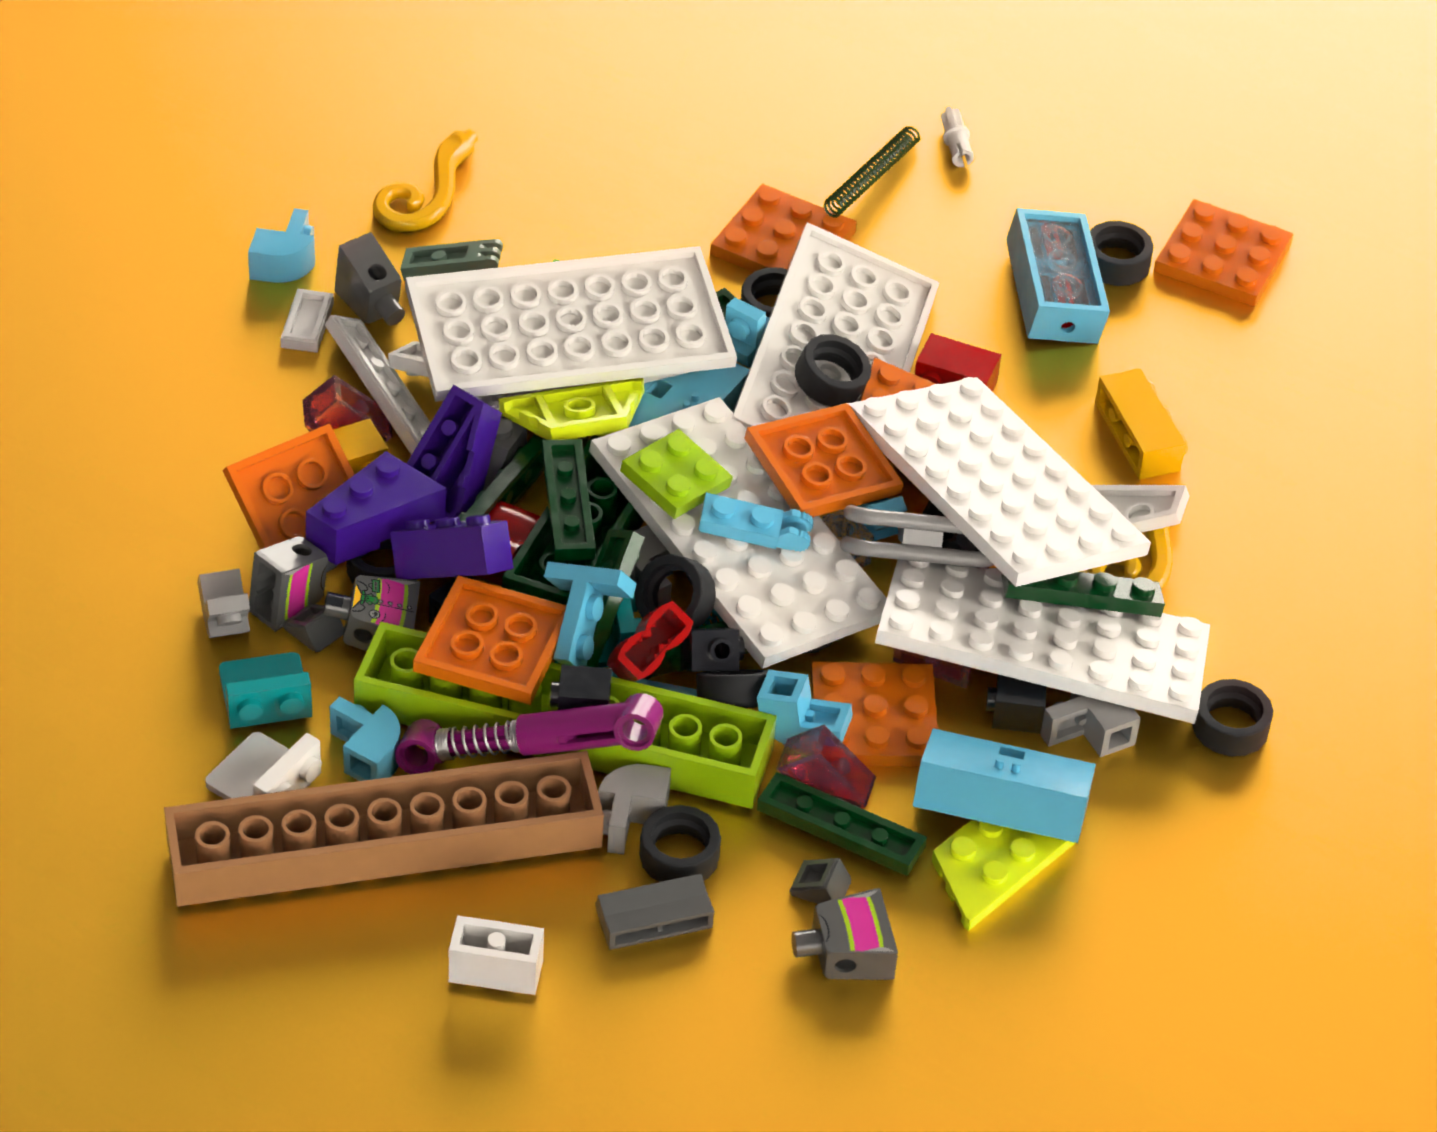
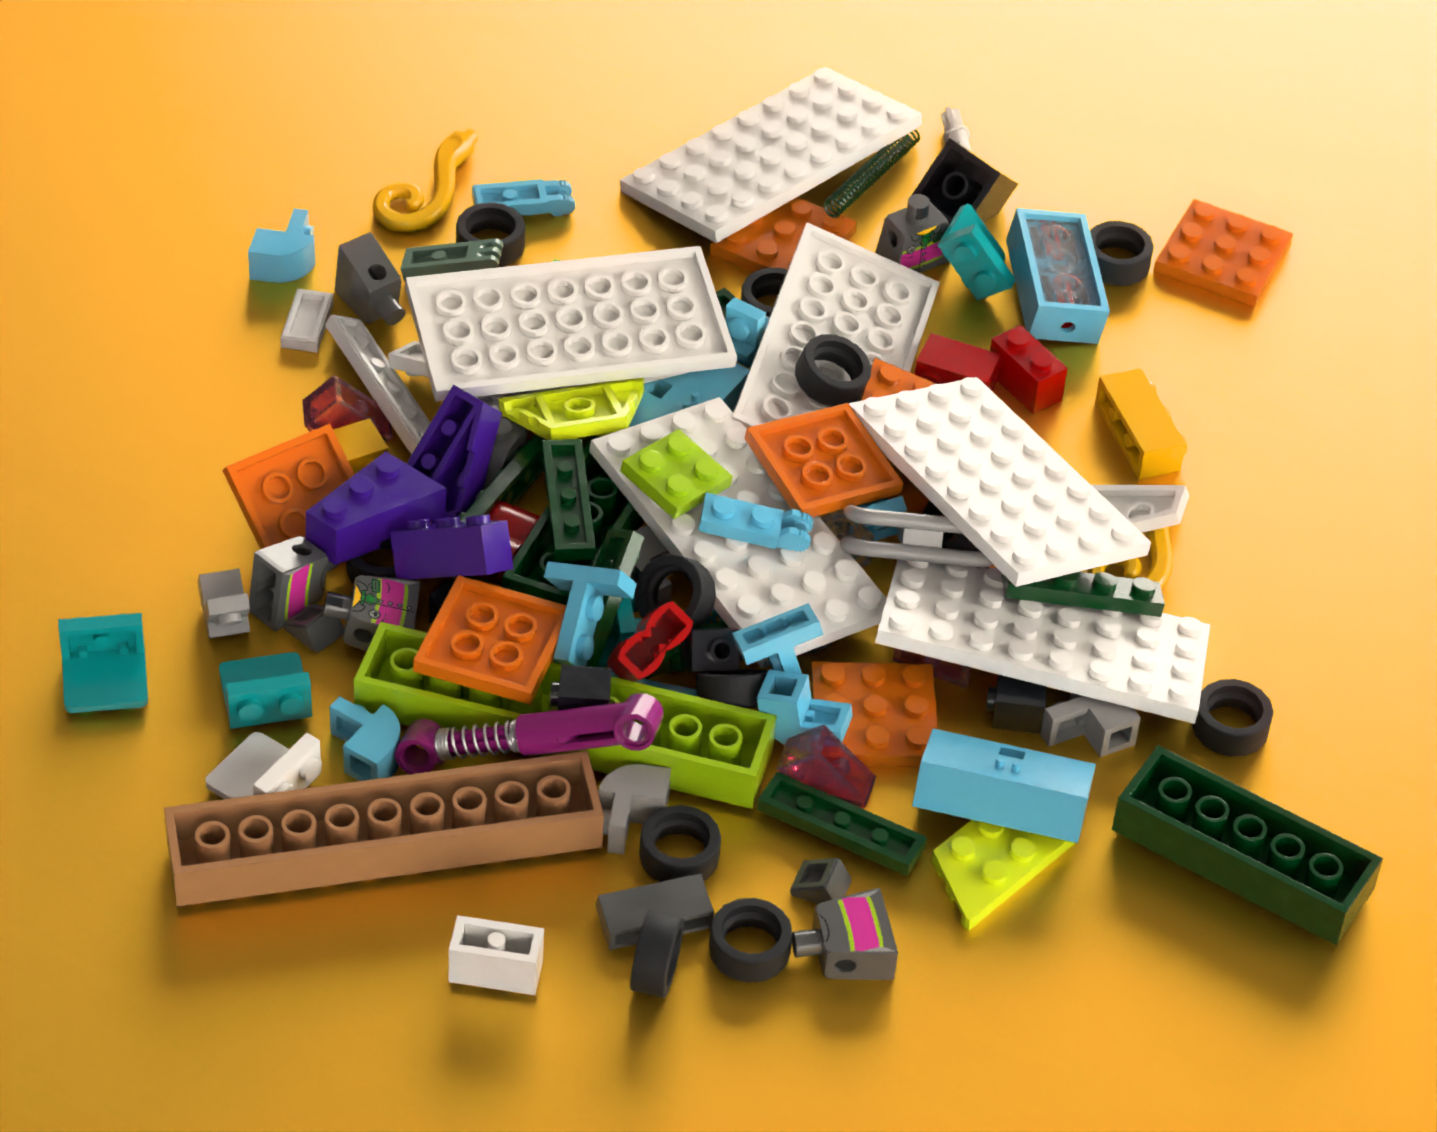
(103, 663): none -> teal bracket
(494, 217): none -> black tyre
(528, 196): none -> medium azure hinge
(656, 953): none -> black tyre
(753, 966): none -> black tyre
(770, 153): none -> white plate
(777, 637): none -> medium azure bracket
(913, 235): none -> dark grey torso
(964, 178): none -> black slope
(975, 254): none -> teal bracket
(1029, 369): none -> red brick
(1247, 844): none -> dark green brick

